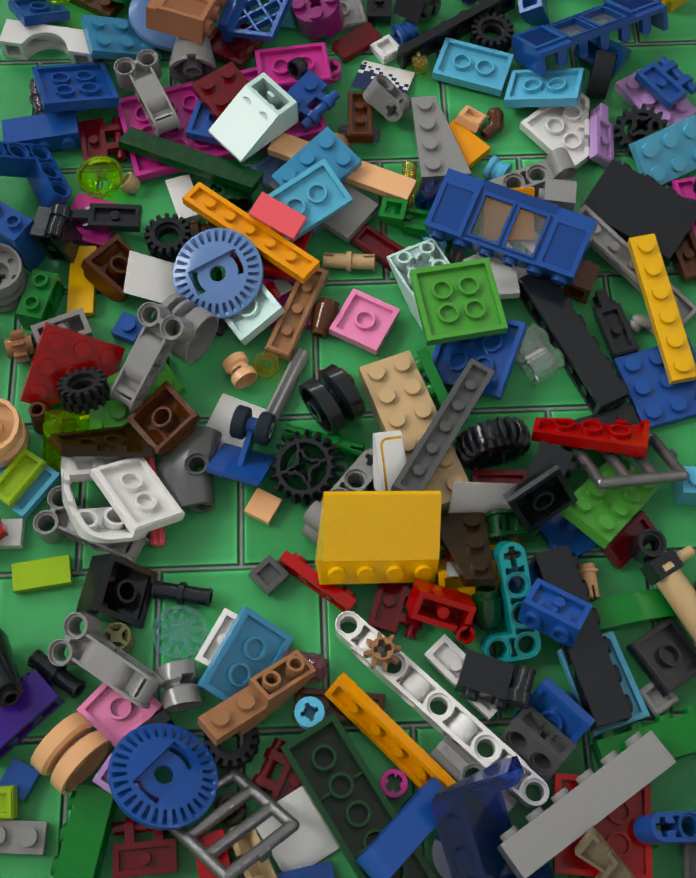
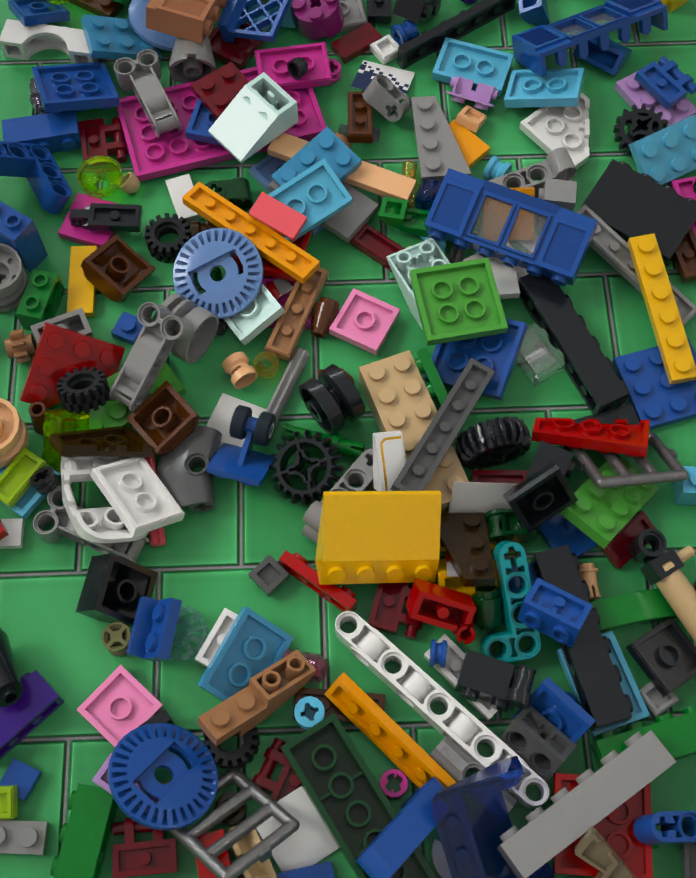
(42, 574): lime tile -> none
(45, 480): none -> black bush
(56, 233): black hinge -> none
(56, 674): black pin -> none
(70, 753): light nougat wheel -> none
(103, 659): light grey piece -> none
(149, 277): white sticker -> none
(154, 628): none -> blue bracket
(179, 685): light grey wheel -> none
(182, 593): black pin -> none
(191, 160): dark green tile -> none
(263, 506): light nougat tile -> none
(306, 92): blue plate -> none
(349, 261): tan pin -> none
(388, 646): medium nougat gear -> none
(420, 63): clear yellow plate -> none
(438, 653): none -> blue bush
(463, 90): none -> lavender hinge
(492, 24): black tyre -> none
(496, 123): reddish brown arm -> none
(583, 283): reddish brown brick -> none
(601, 74): black tyre -> none
(601, 136): lavender hinge -> none
(613, 325): black hinge -> none
(641, 321): light grey arm -> none

